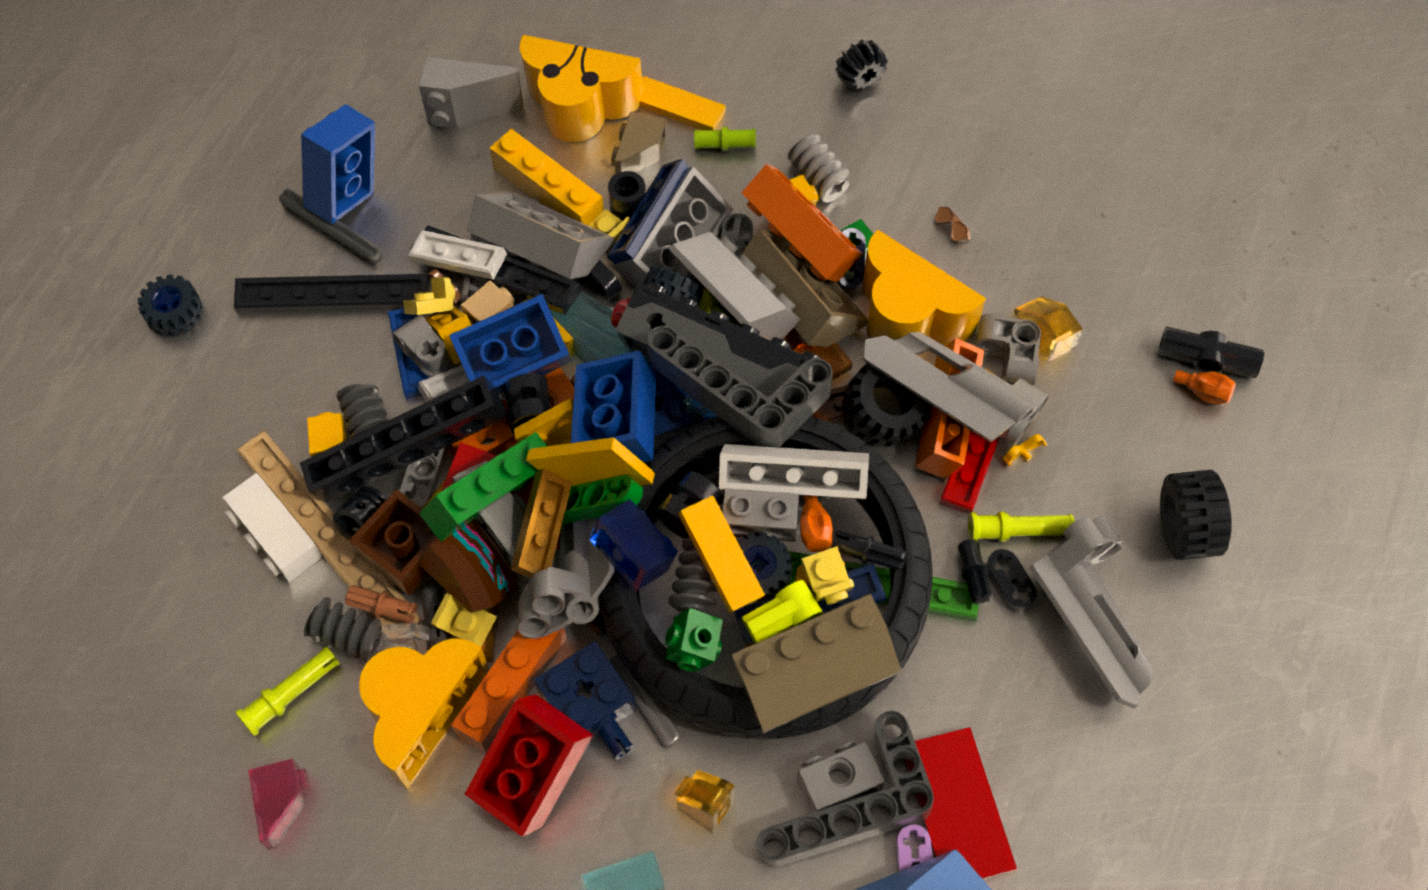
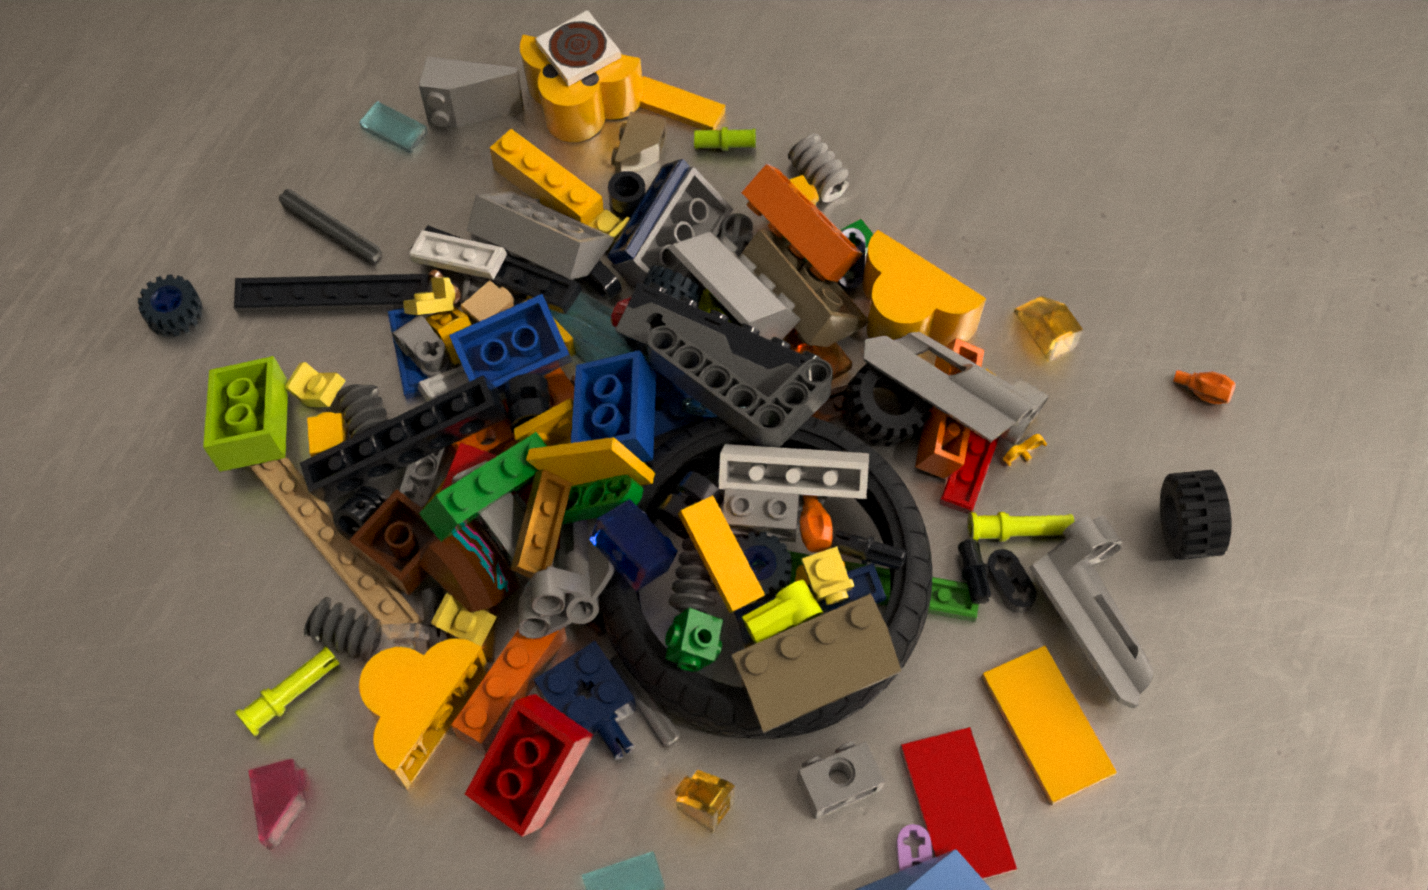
(246, 414): none -> lime brick
(271, 528): white brick -> none
(312, 387): none -> light yellow bracket
(338, 163): blue brick -> none
(380, 604): nougat axle -> none
(393, 127): none -> clear light blue tile
(578, 48): none -> tile
(859, 809): dark grey beam -> none
(861, 65): black gear -> none
(959, 230): medium nougat piece -> none
(1001, 336): light grey piece -> none
(1048, 725): none -> yellow tile
(1211, 352): black piece -> none

